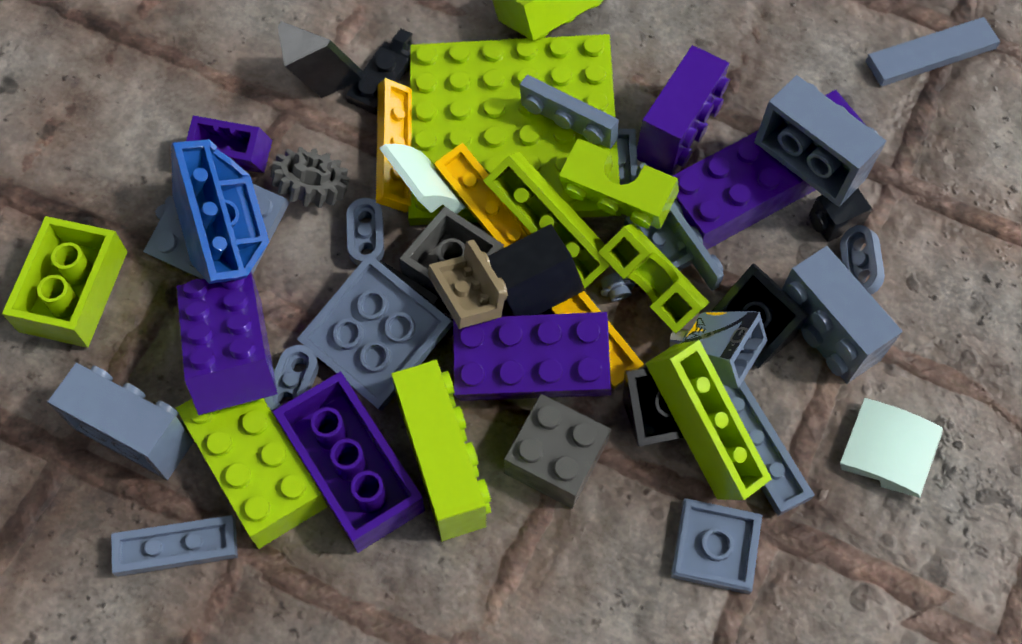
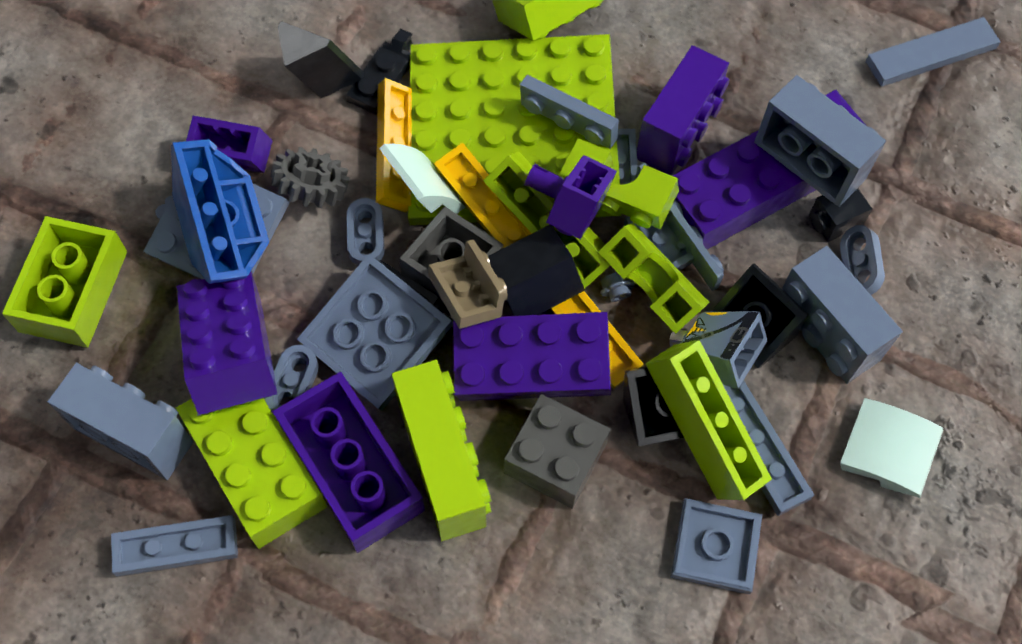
(576, 196): none -> dark purple brick

